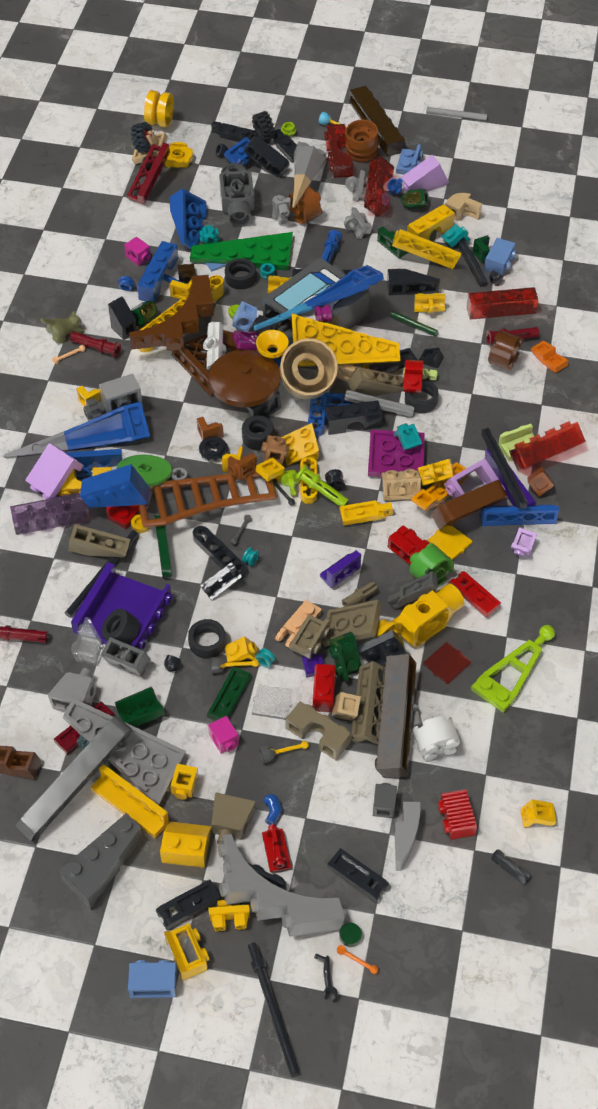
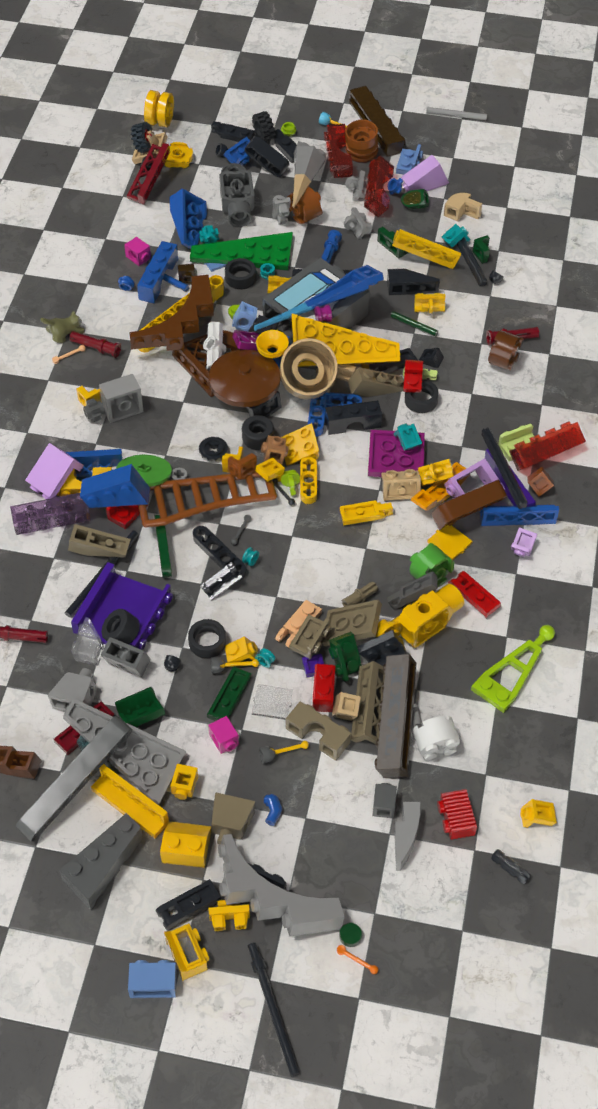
(113, 428): blue plate -> none
(121, 318): black slope -> none
(136, 524): yellow tile -> none
(144, 312): dark green rock -> none
(179, 289): yellow bracket -> none
(210, 430): dark orange panel -> none
(276, 849): red hinge -> none
(327, 976): black piece -> none
(335, 479): black wheel -> none
(340, 500): lime pin -> none
(342, 569): dark purple bracket -> none
(358, 874): black plate -> none
(387, 405): light grey axle -> none
(406, 543): red brick -> none
(439, 219): yellow arch -> none
(446, 663): clear red piece -> none
(500, 256): medium blue brick -> none
(502, 303): clear red brick -> none
(547, 355): orange slope -> none

